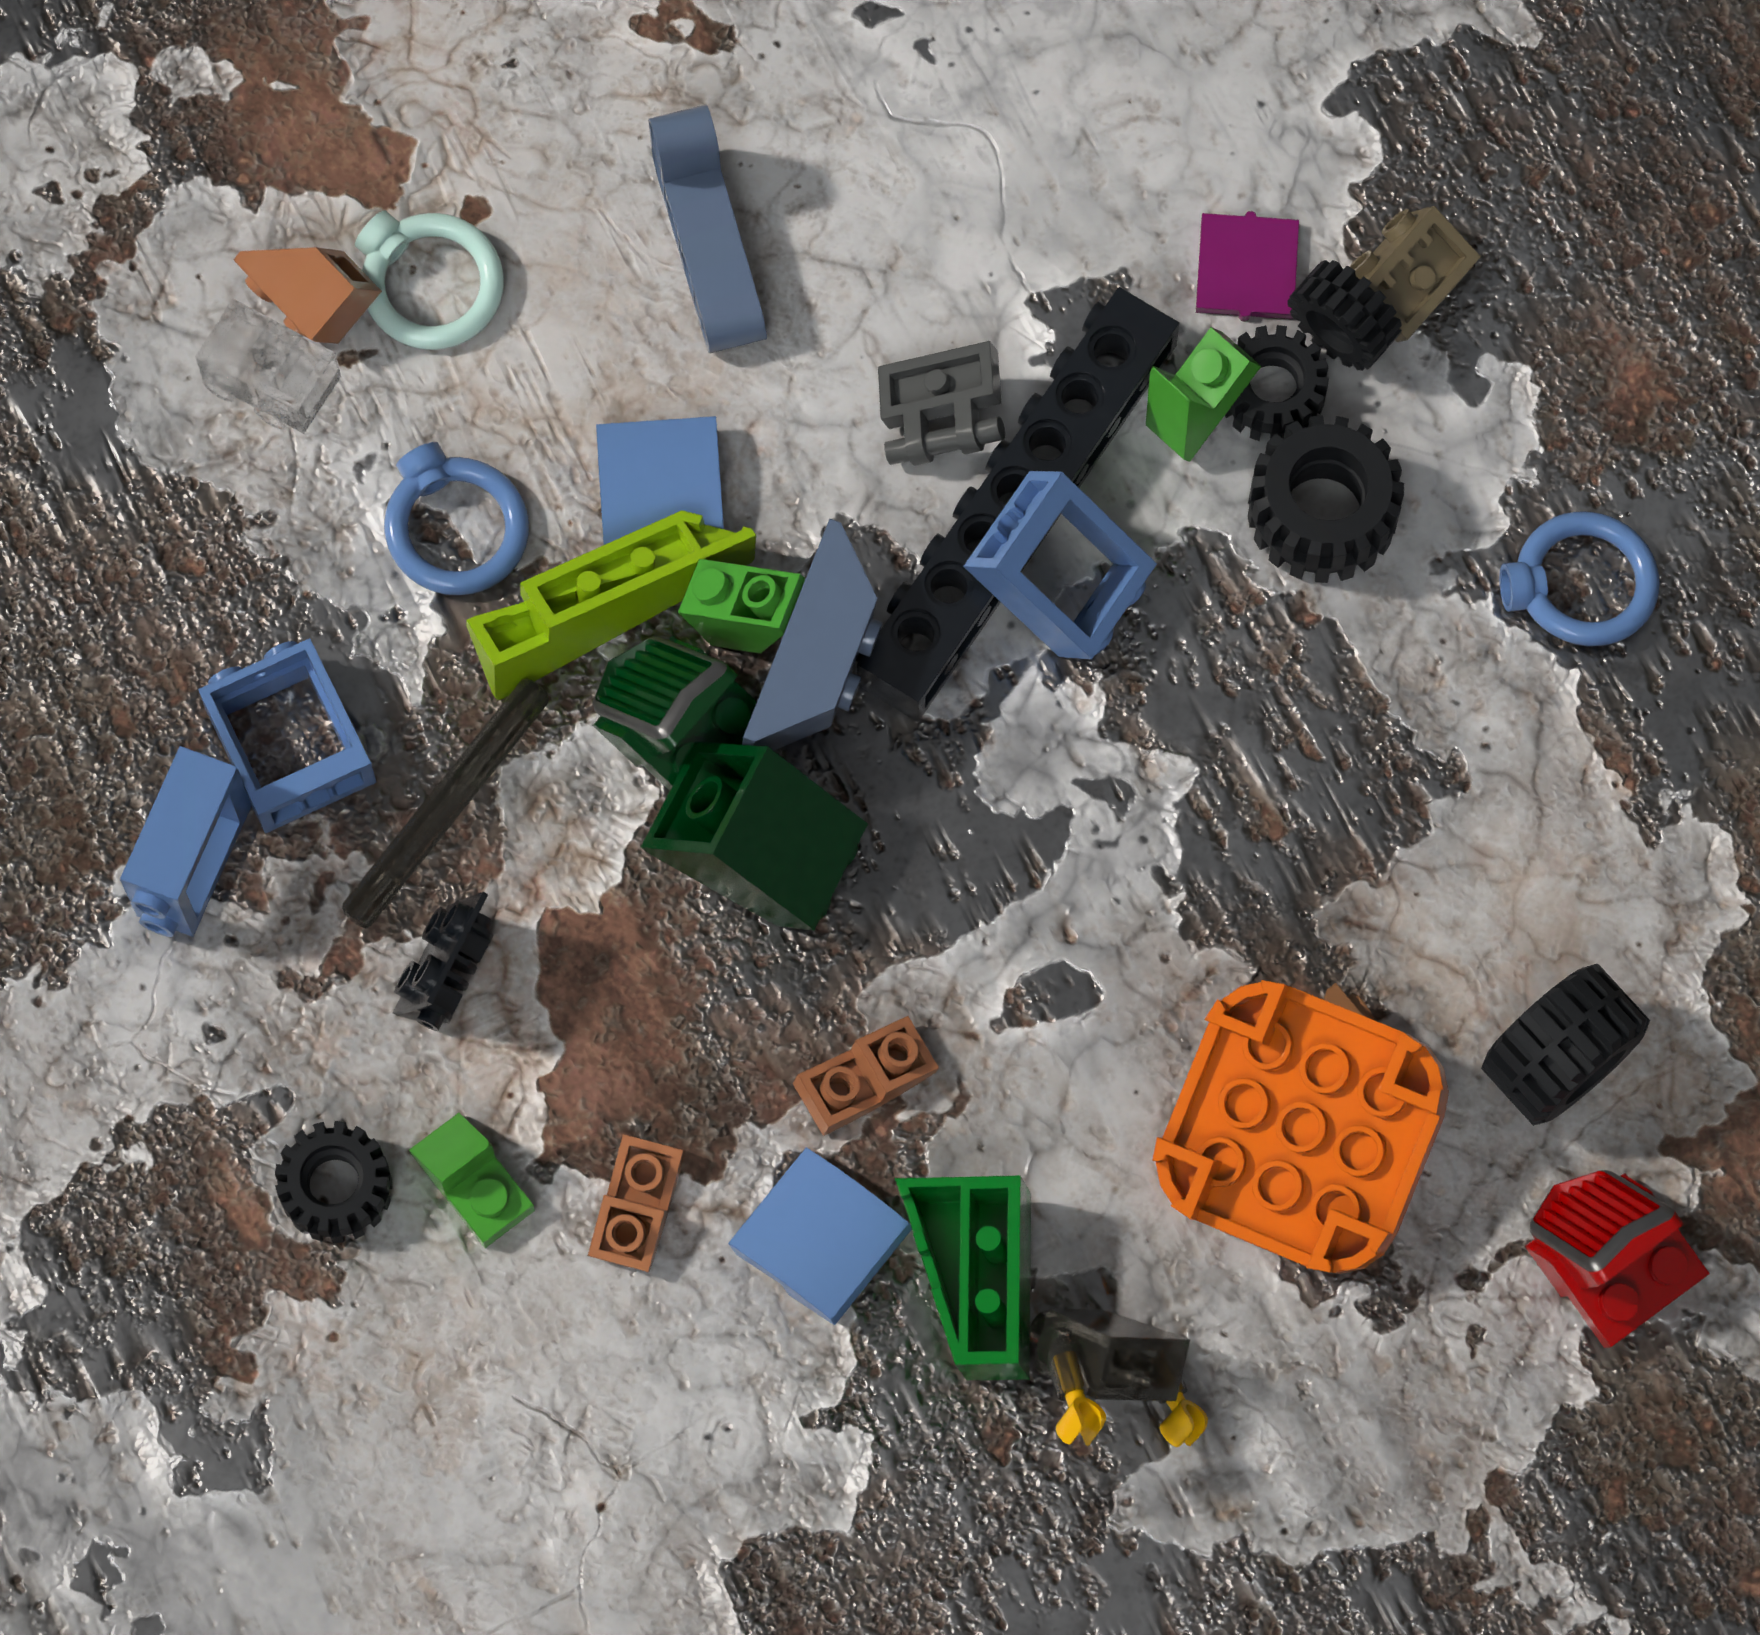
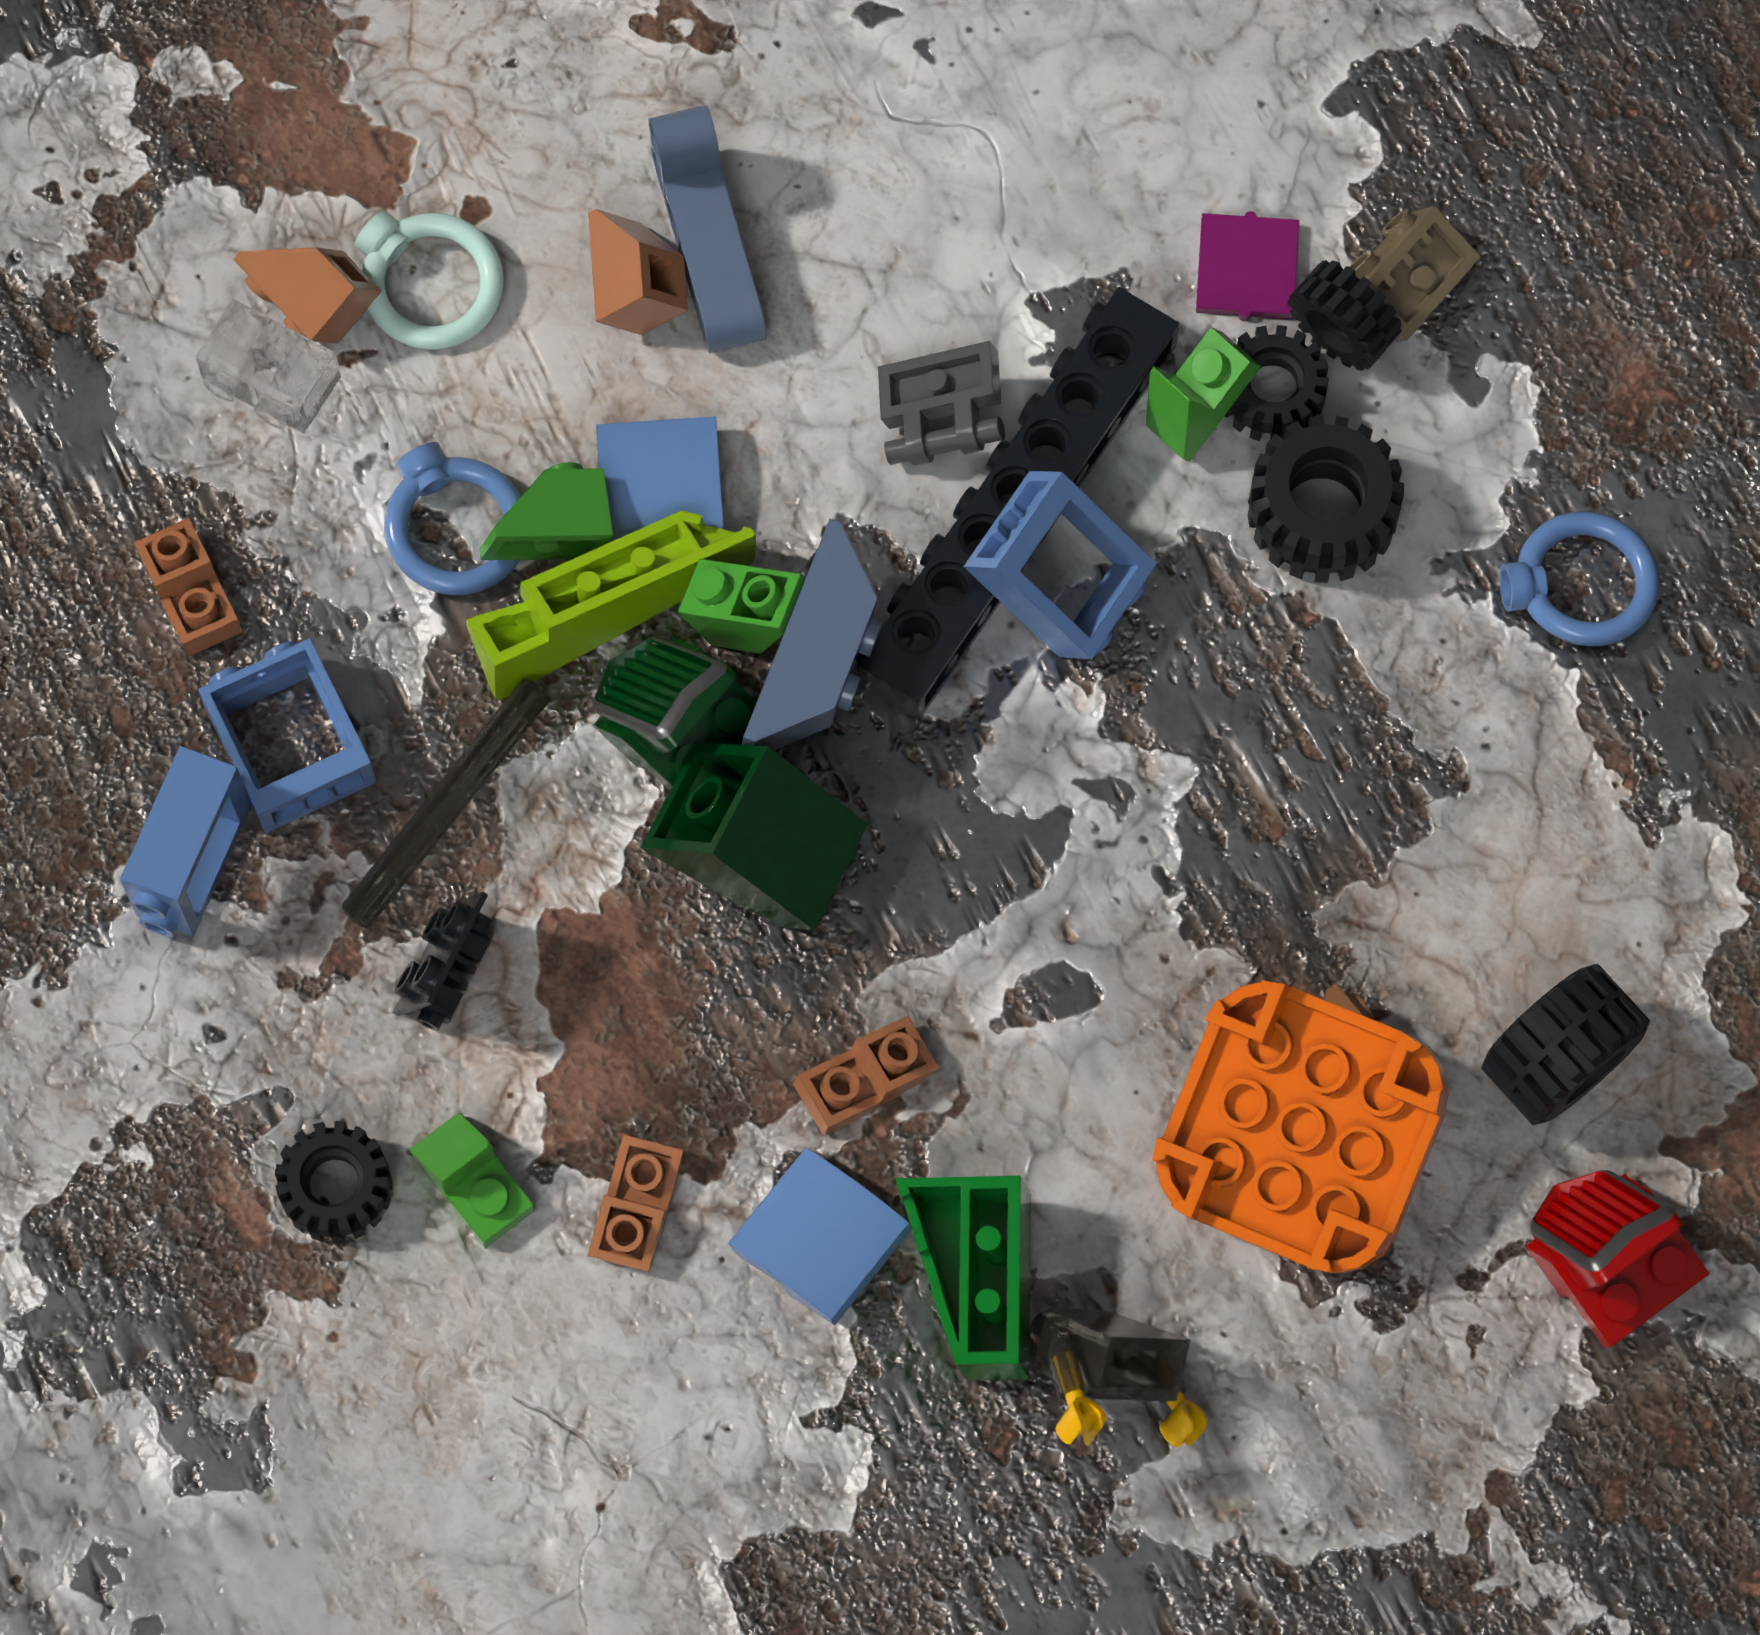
(188, 587): none -> nougat slope
(554, 518): none -> bright green slope
(635, 274): none -> nougat slope

